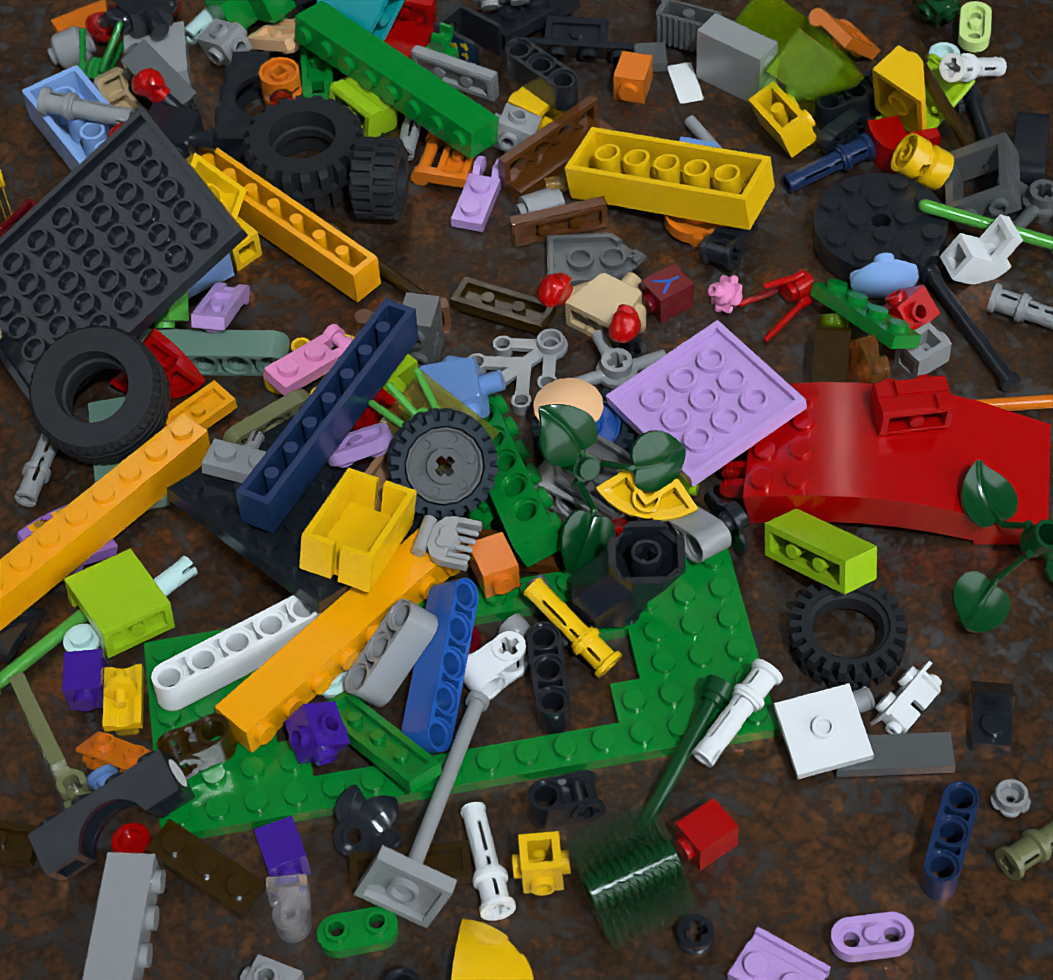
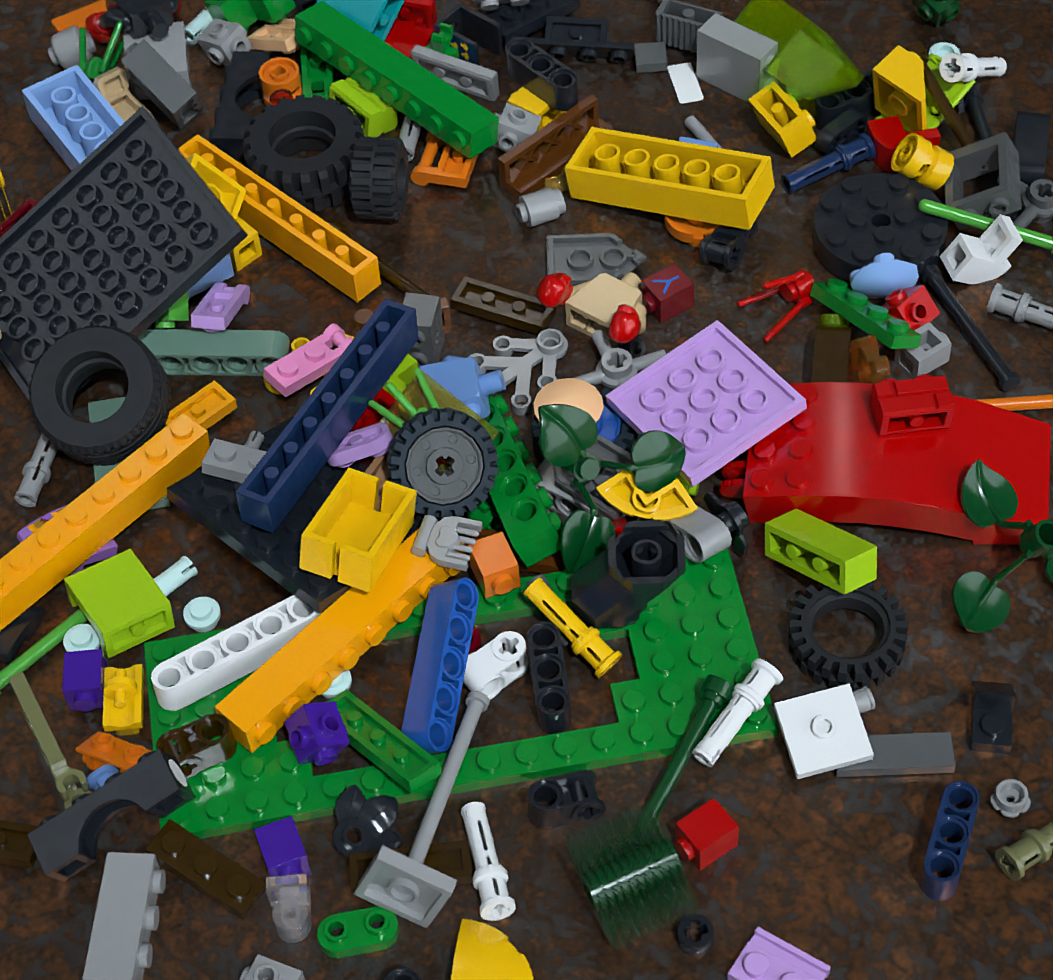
(73, 107): light grey pin -> none
(131, 838): red tile -> none
(176, 119): black torso -> none
(180, 370): red brick -> none
(202, 614): none -> light aqua plate
(279, 410): olive beam -> none
(391, 653): light grey beam -> none
(477, 197): lavender hinge -> none
(516, 623): light grey hinge -> none
(541, 863): yellow brick -> none
(558, 220): reddish brown tile -> none
(633, 77): orange brick -> none
(726, 294): bright pink plant -> none
(844, 34): orange plate -> none
(869, 934): lavender plate -> none
(915, 687): white hinge -> none
(974, 26): yellowish green plate -> none

